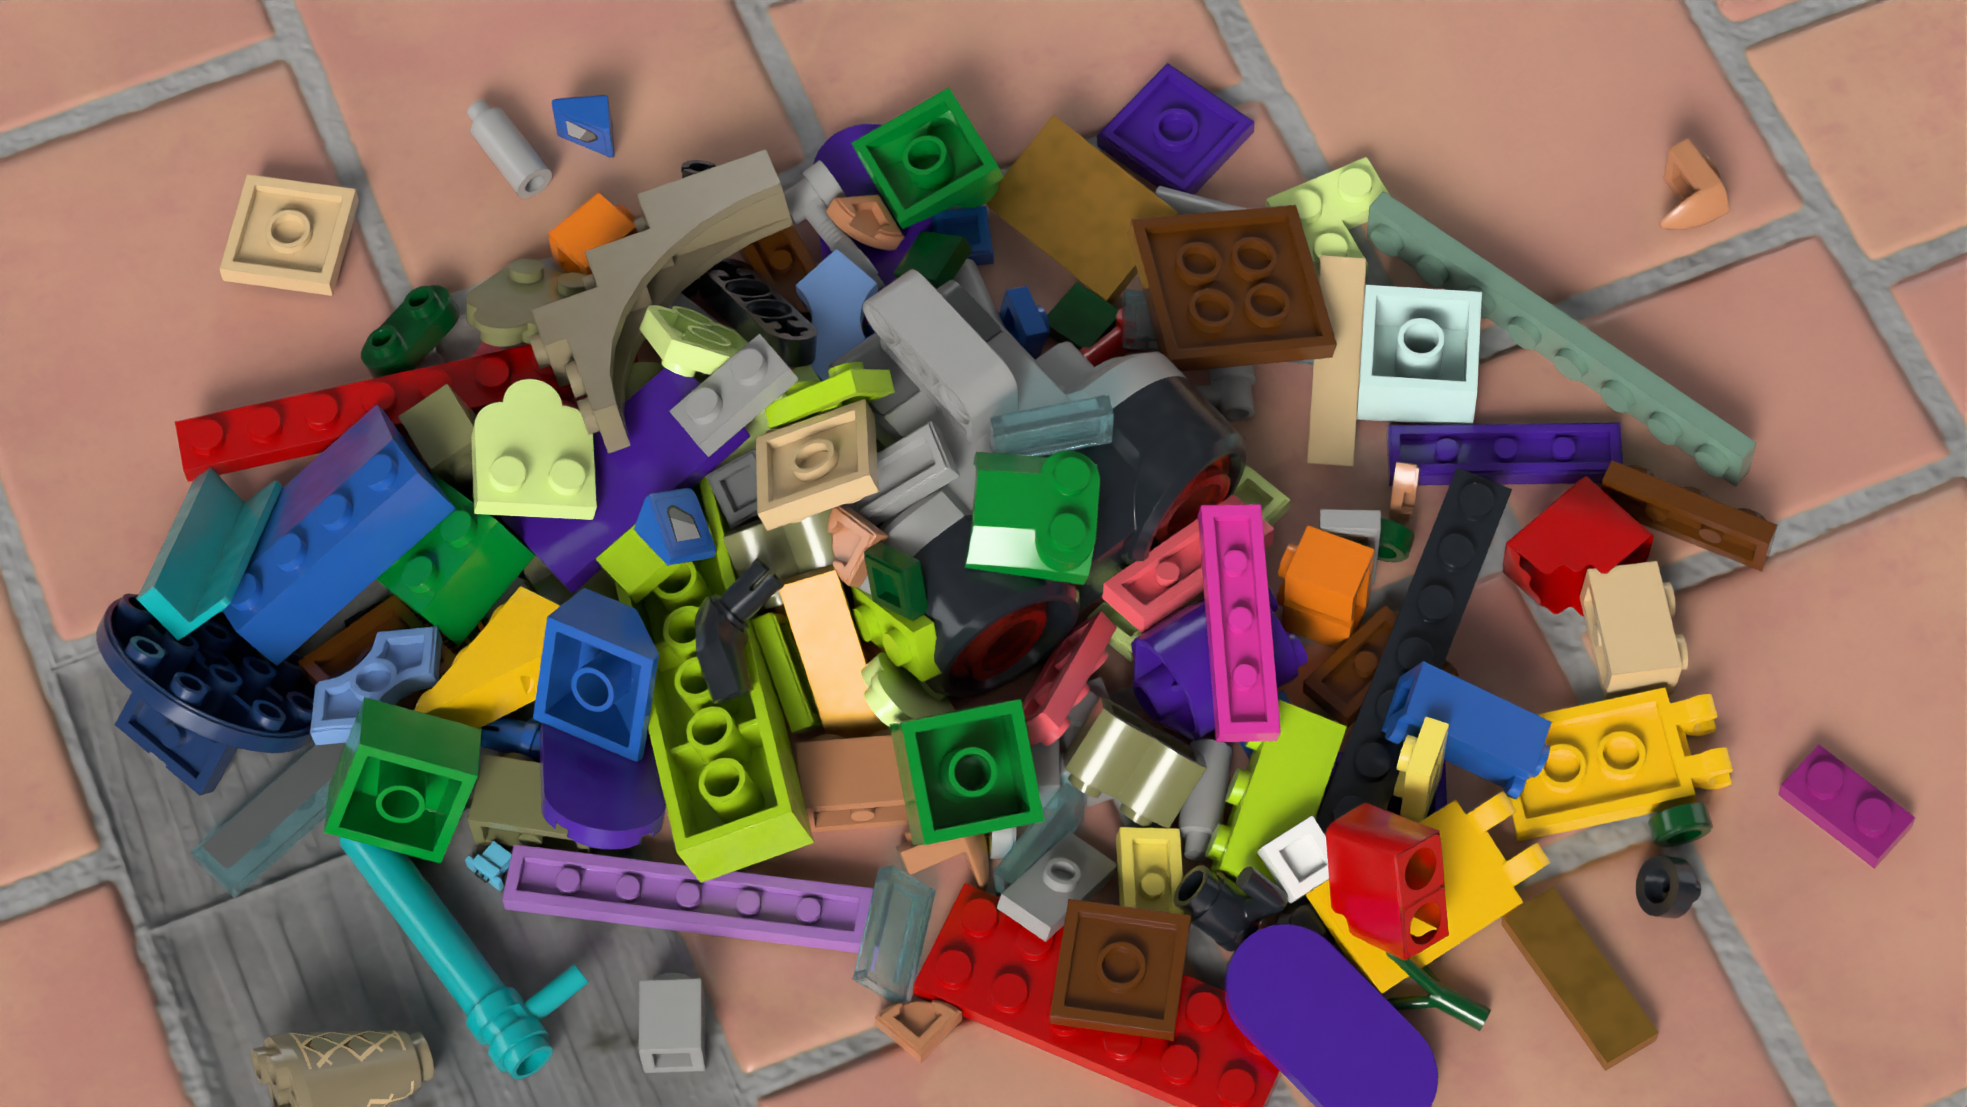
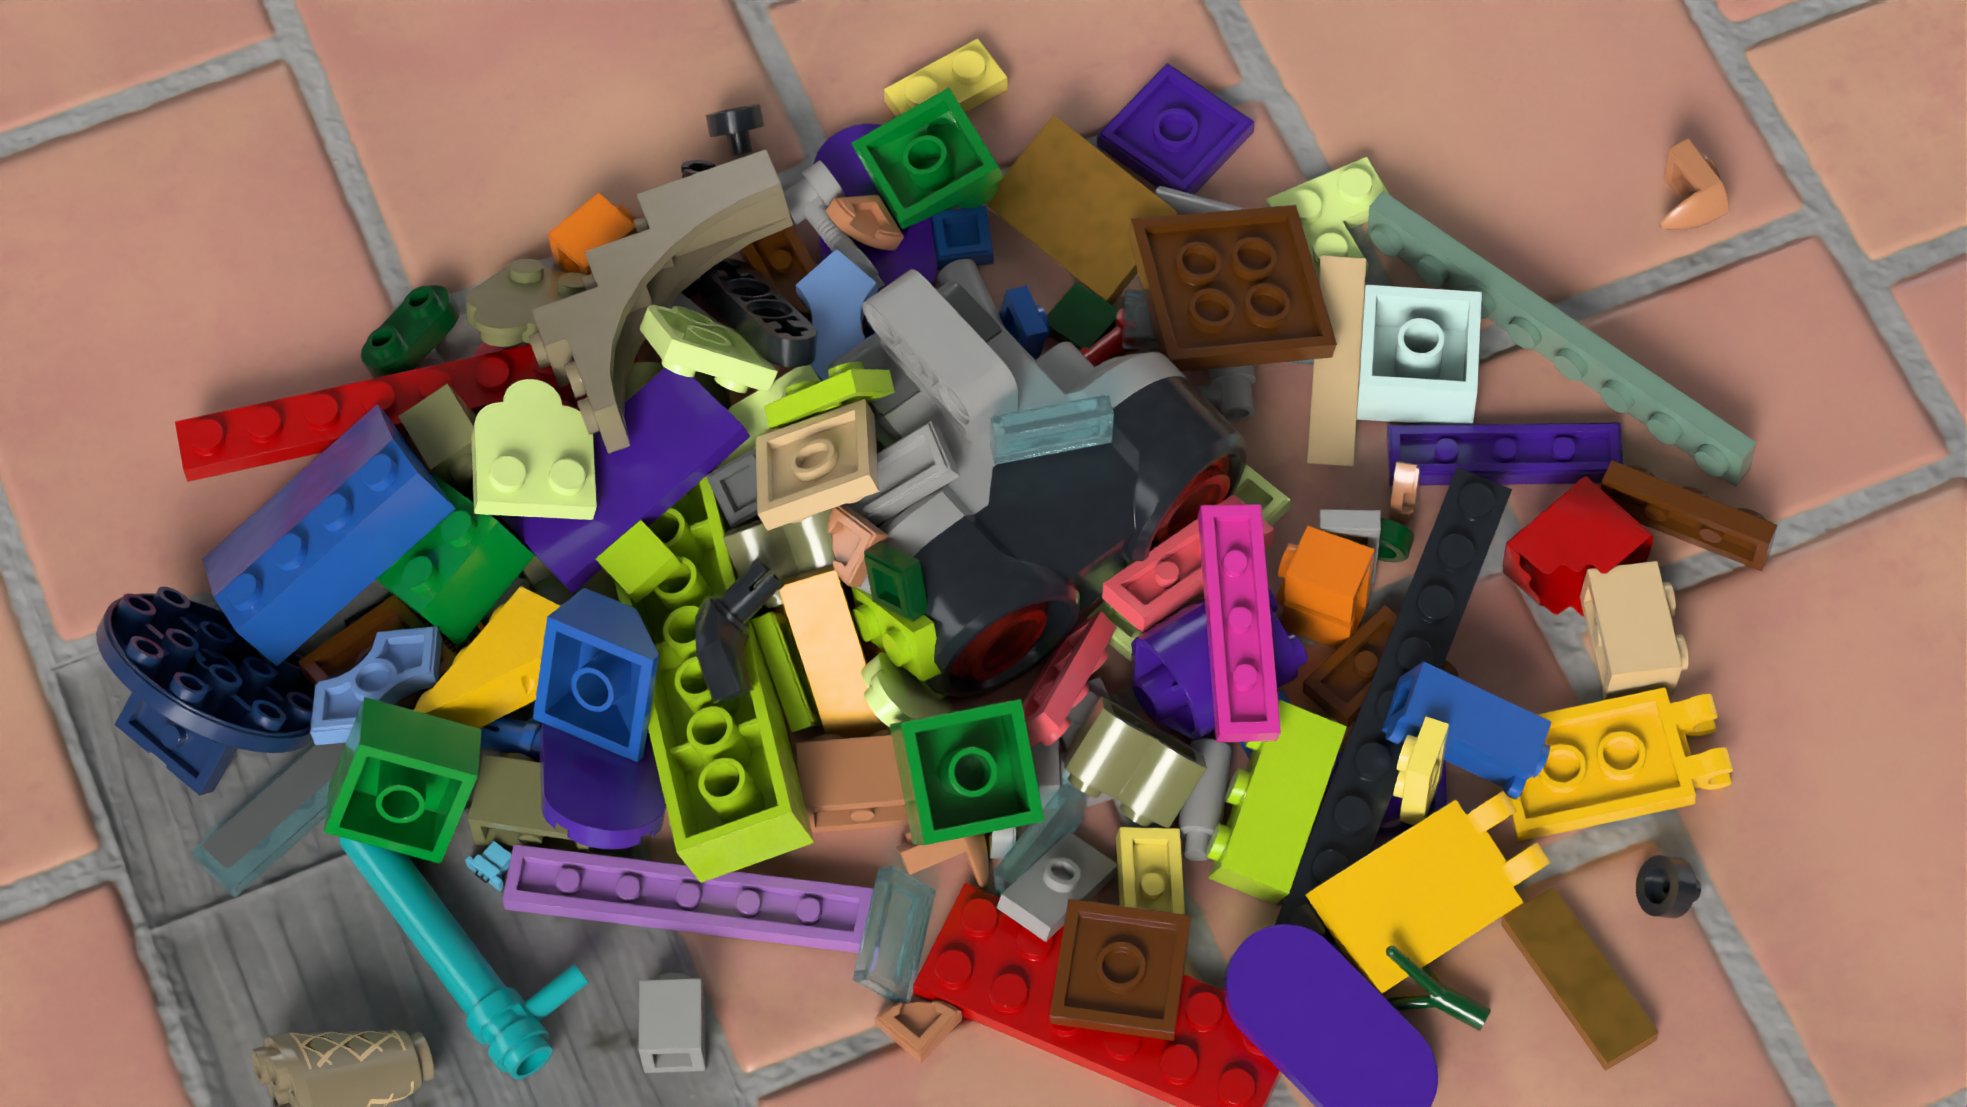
(205, 553): teal panel -> none
(289, 235): tan plate -> none
(508, 150): light grey cylinder -> none
(585, 122): blue slope -> none
(675, 527): blue slope -> none
(734, 395): light grey plate -> none
(735, 124): none -> black tile
(935, 257): dark green tile -> none
(966, 71): none -> light yellow plate
(1034, 515): green slope -> none
(1228, 909): black piece -> none
(1298, 859): white plate -> none
(1380, 867): red piece -> none
(1680, 824): dark green tile -> none
(1846, 806): magenta plate -> none

